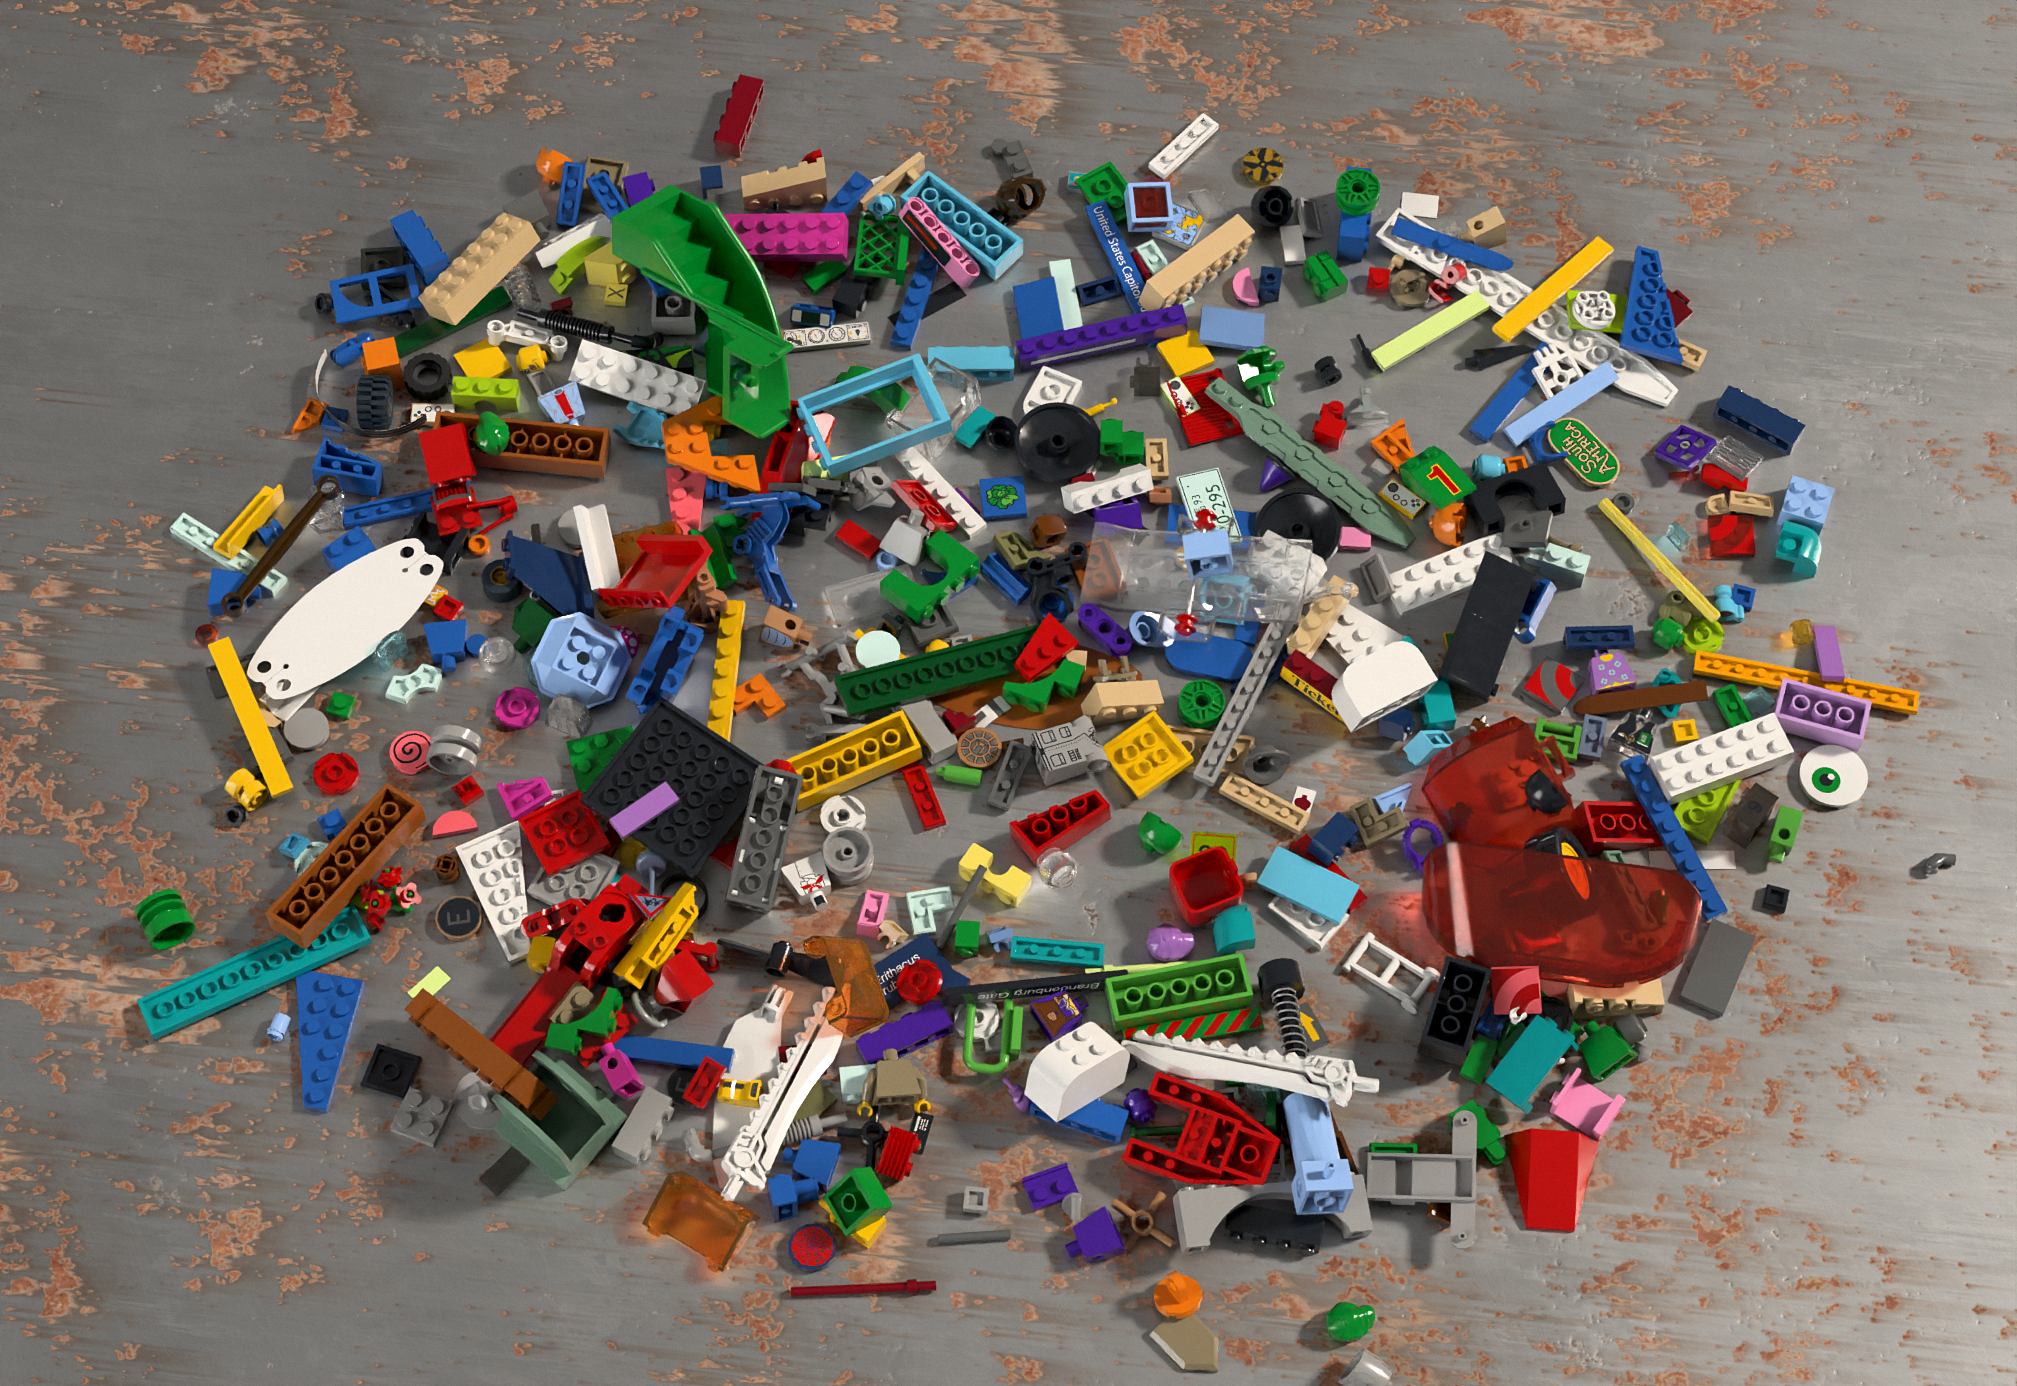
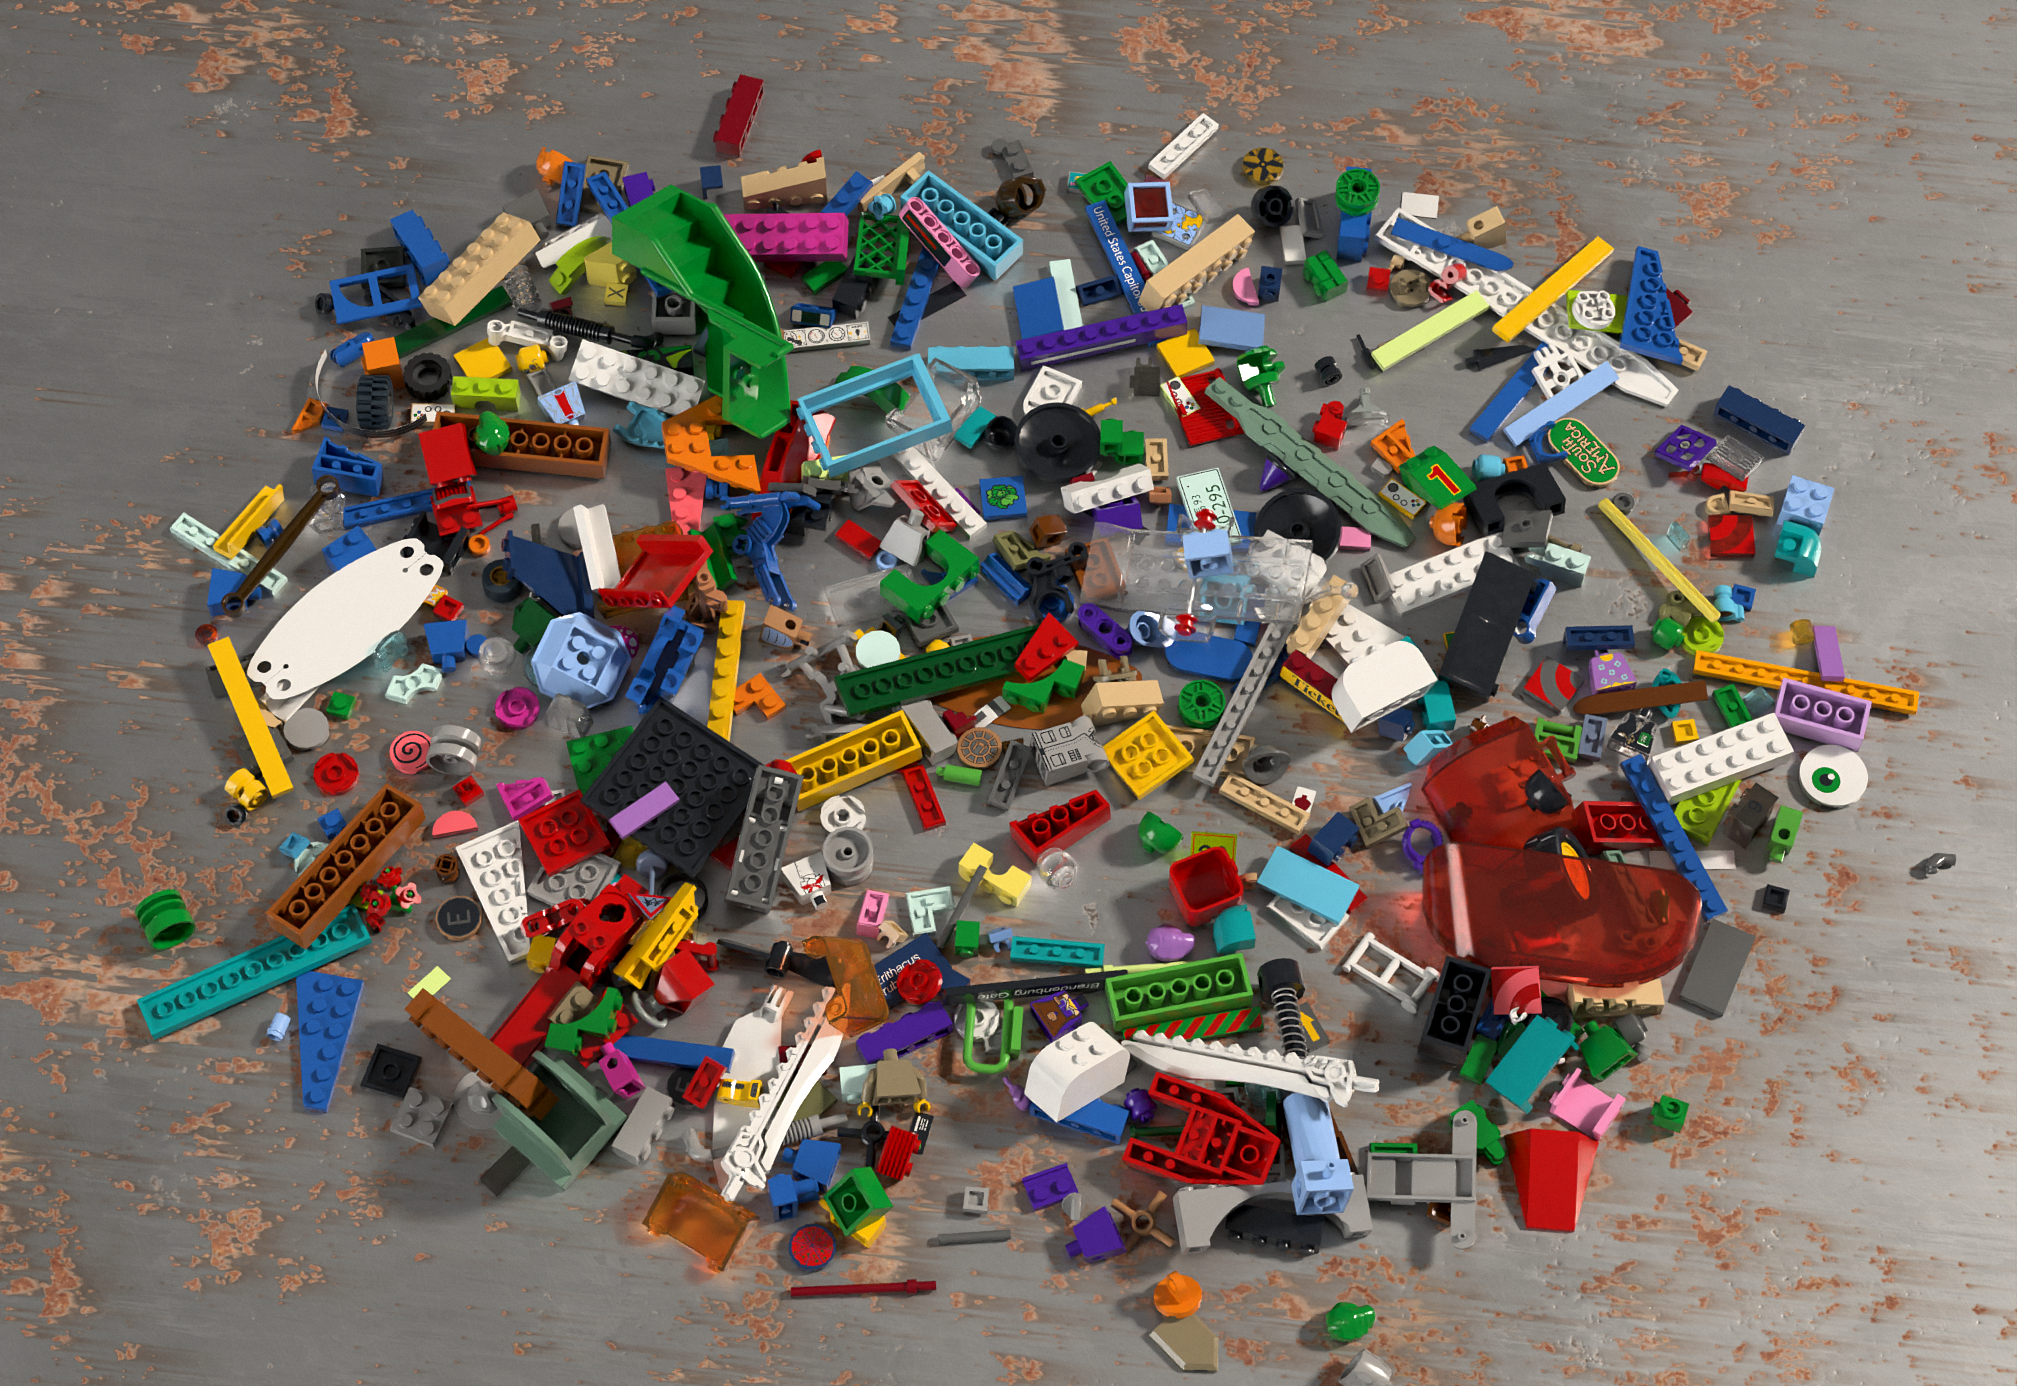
(1669, 1113): none -> green brick

